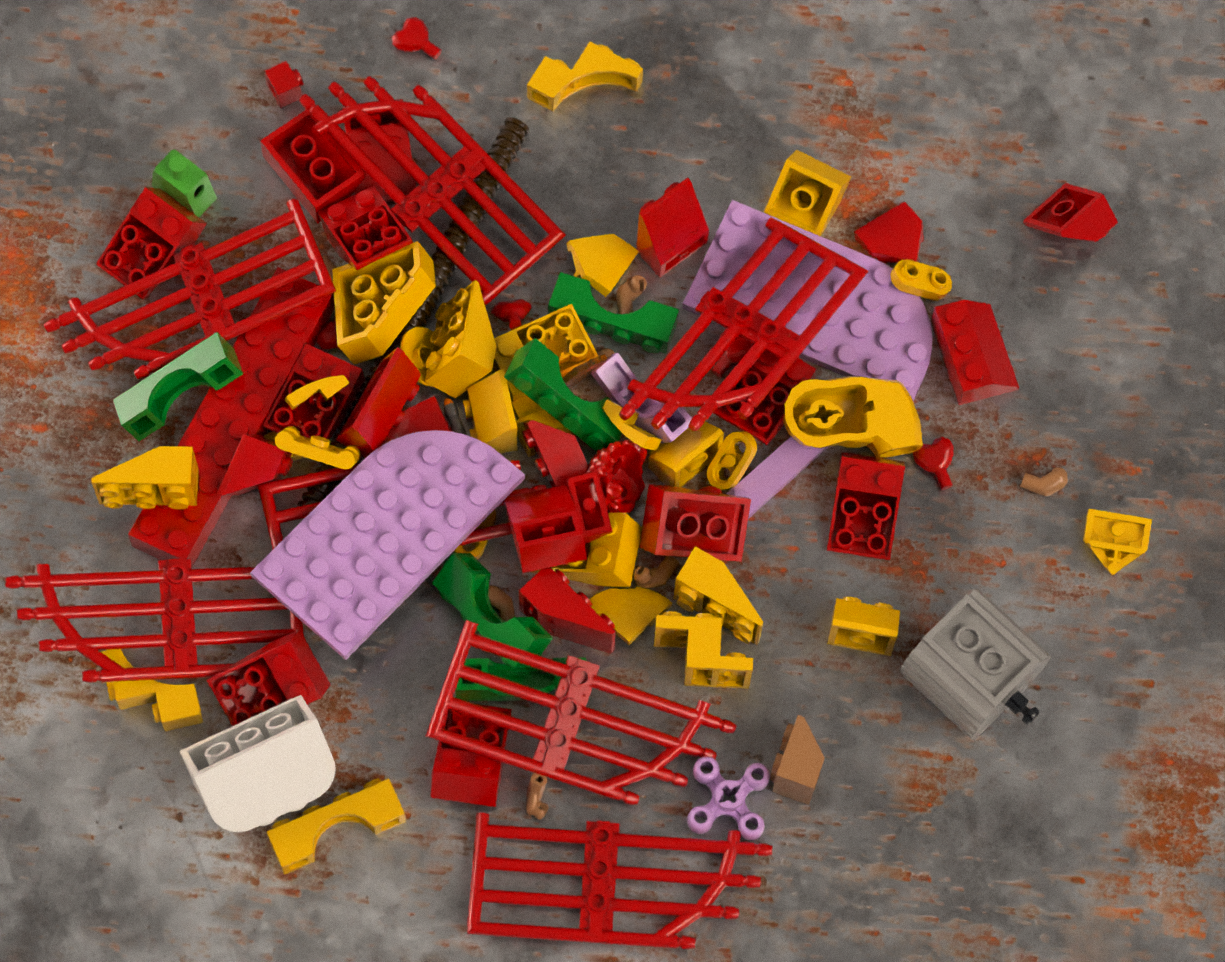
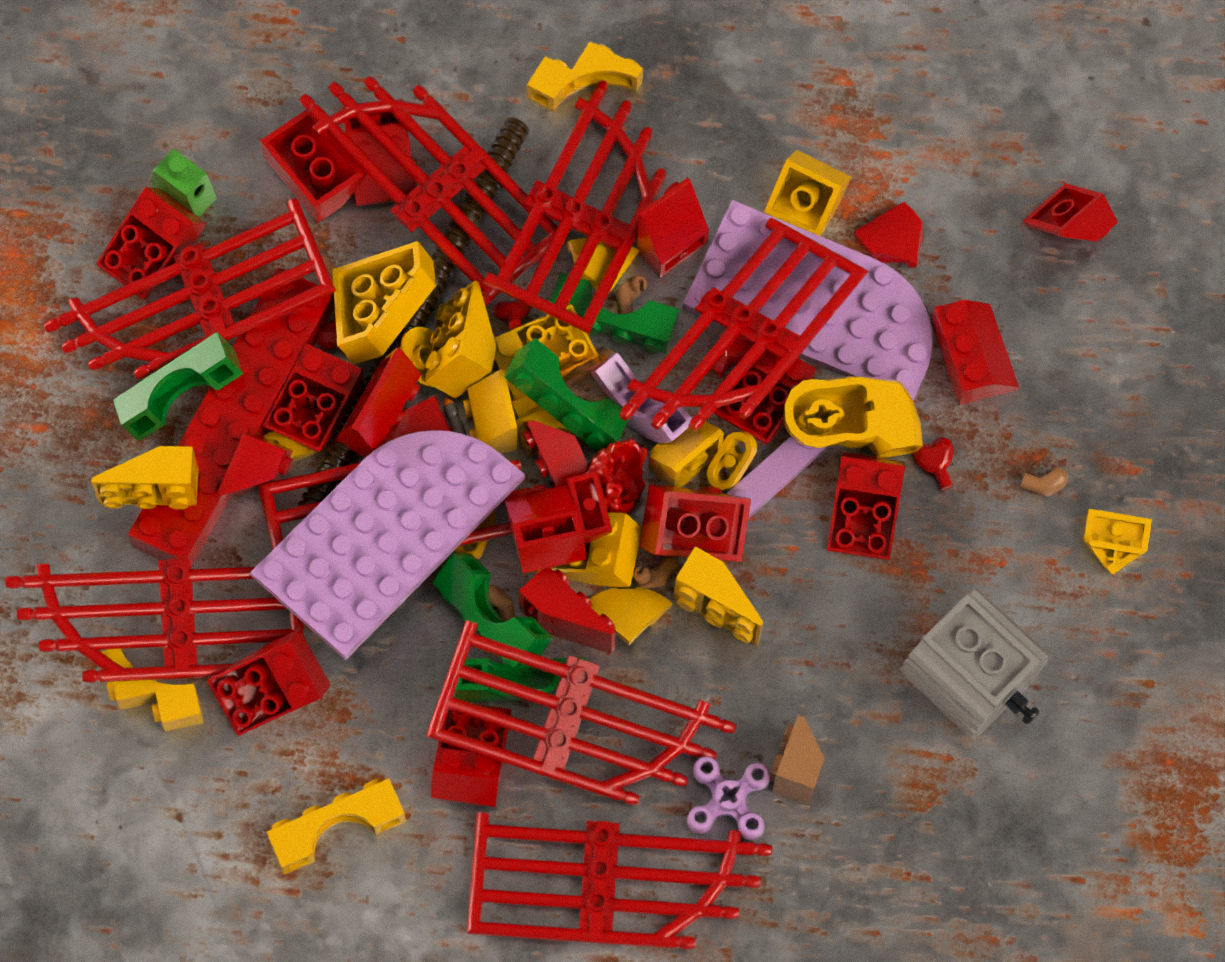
(262, 767): white brick -> none
(284, 83): red plate -> none
(317, 449): yellow plate -> none
(326, 386): yellow slope -> none
(363, 228): red slope -> none
(415, 38): red rock -> none
(534, 795): medium nougat arm -> none
(575, 214): none -> red piece
(631, 431): yellow slope -> none
(703, 644): yellow bracket -> none
(864, 626): yellow slope -> none
(924, 282): yellow plate -> none

